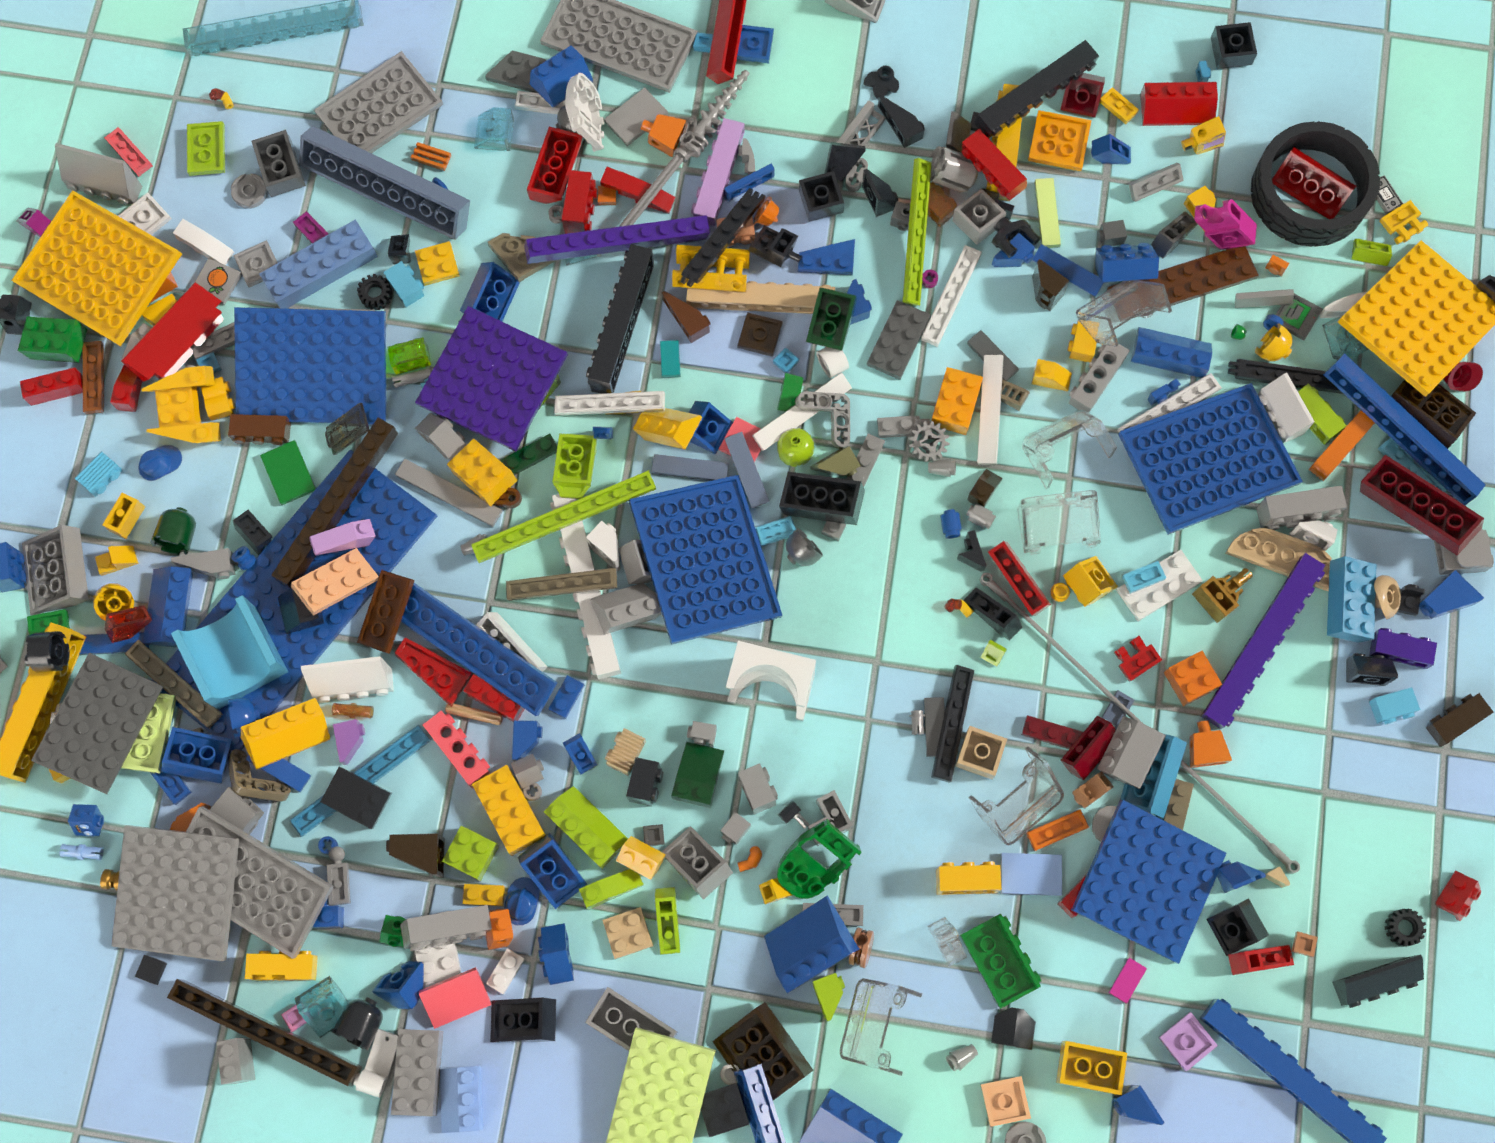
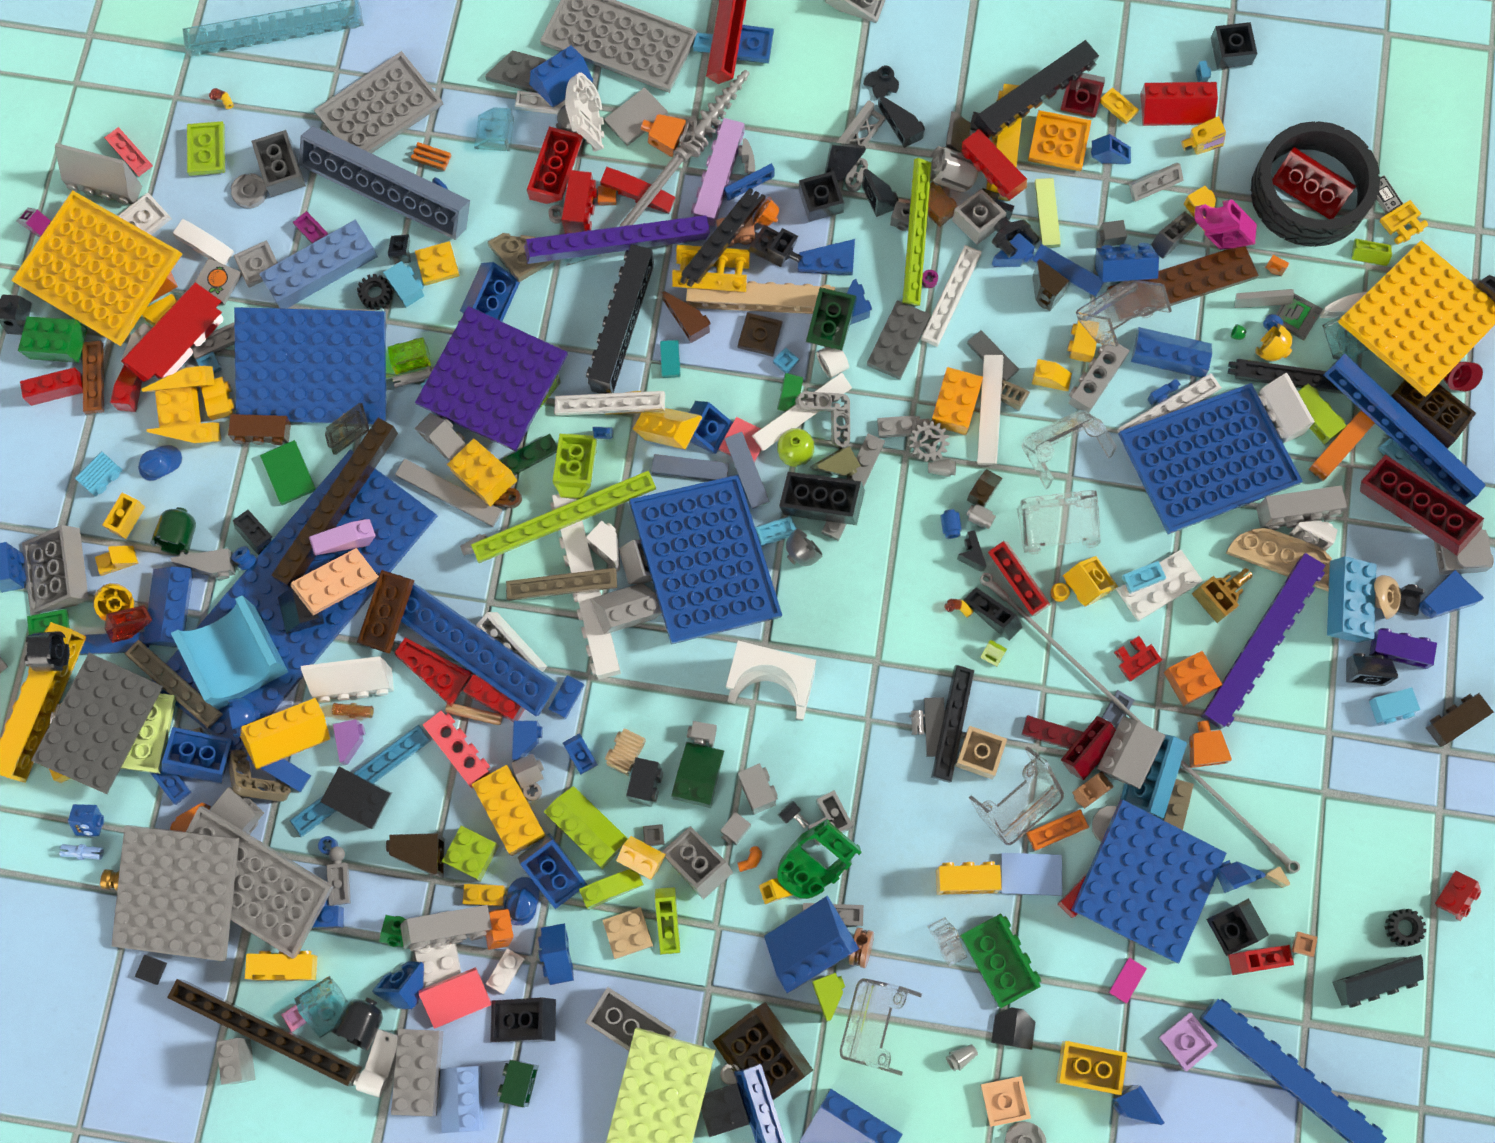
(518, 1083): none -> dark green brick

